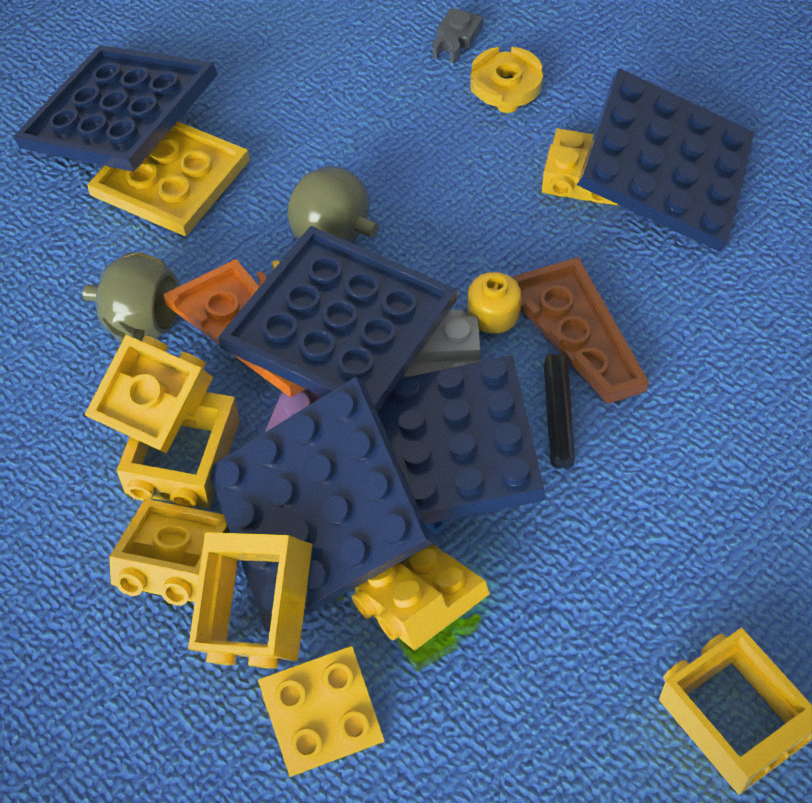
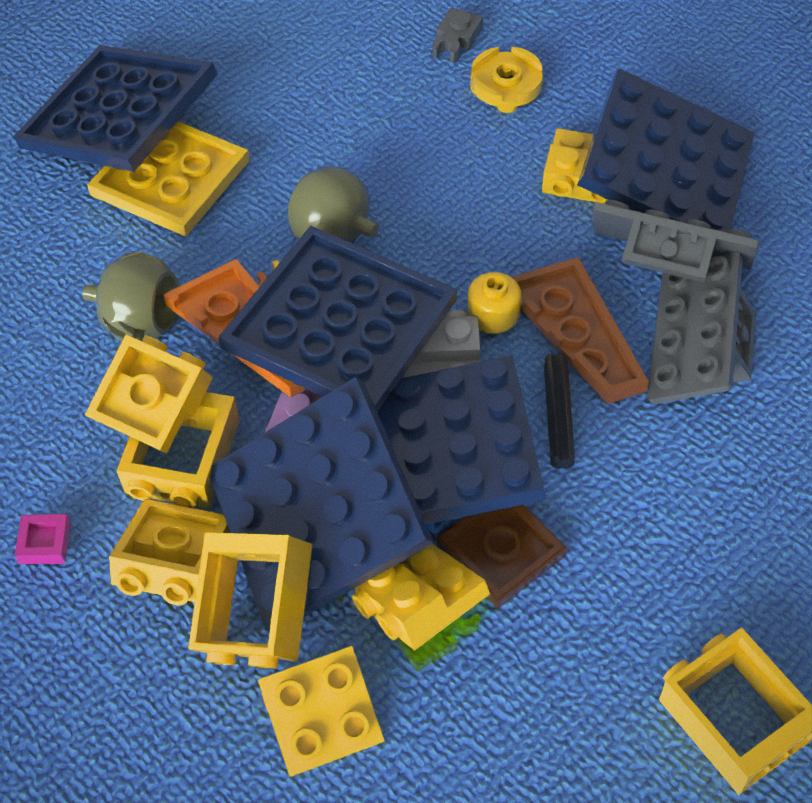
(43, 539): none -> dark pink plate
(504, 549): none -> reddish brown tile
(668, 244): none -> dark grey bracket
(702, 333): none -> dark grey bracket

